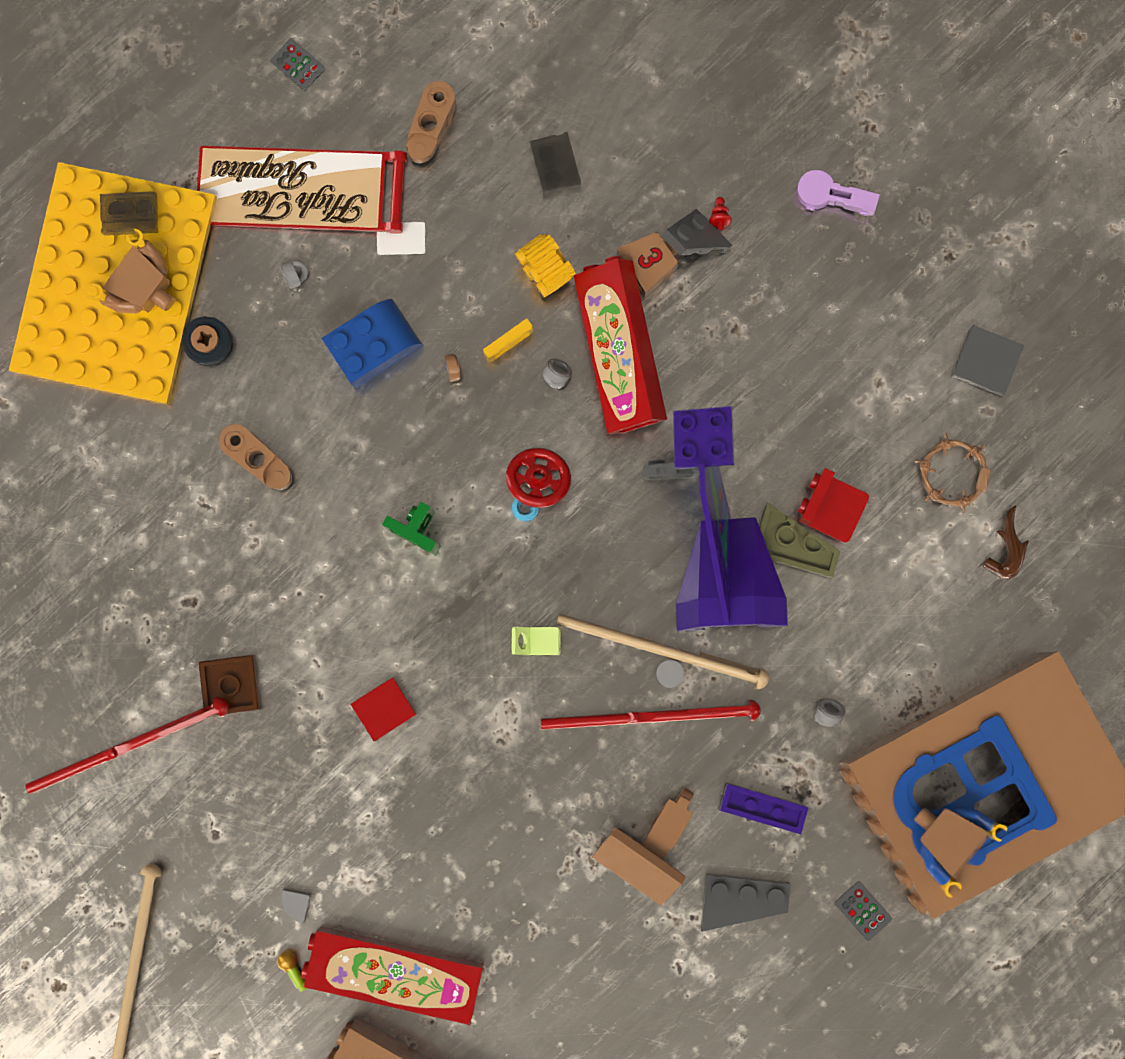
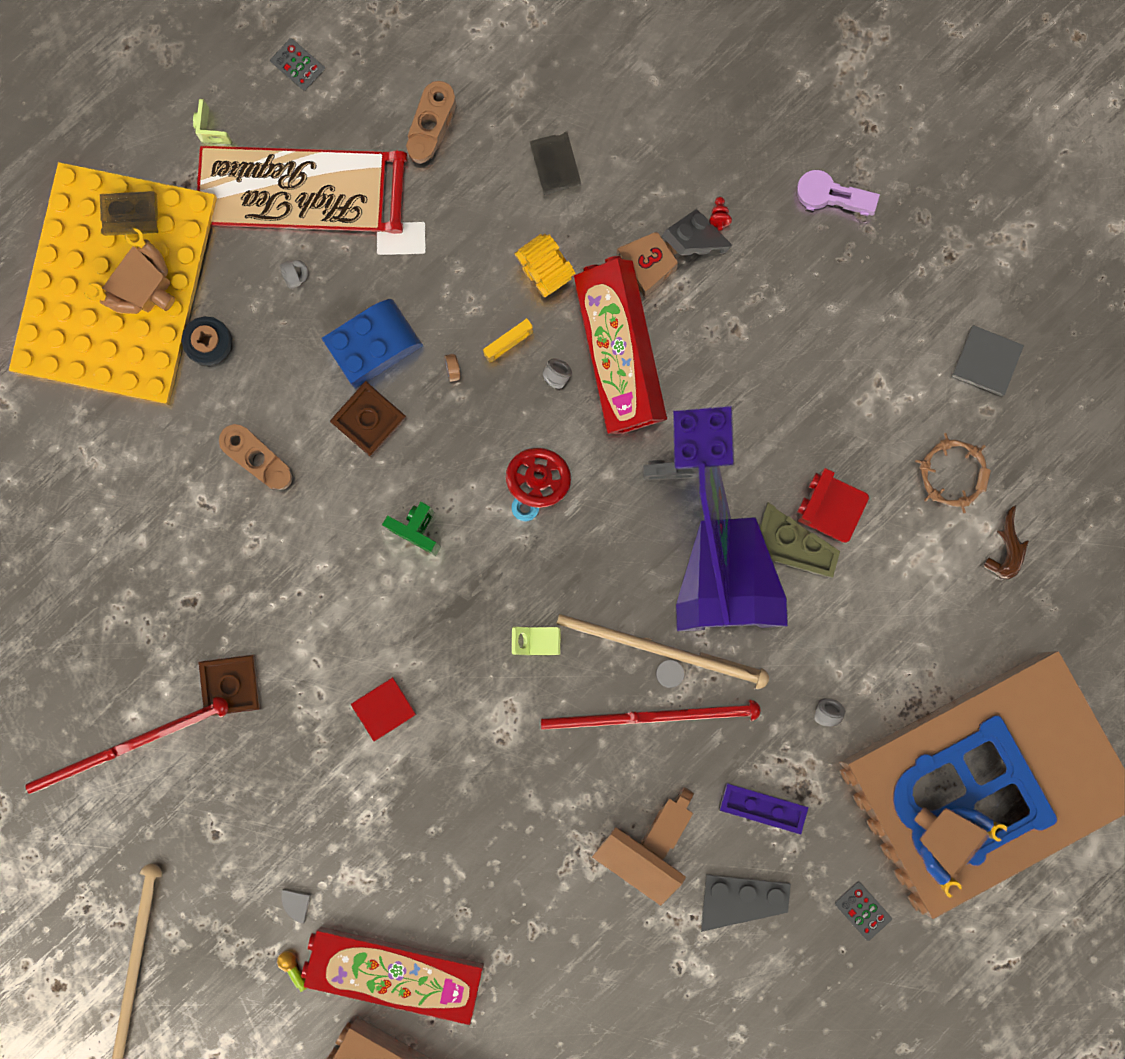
(200, 122): none -> yellowish green bracket
(368, 419): none -> reddish brown tile

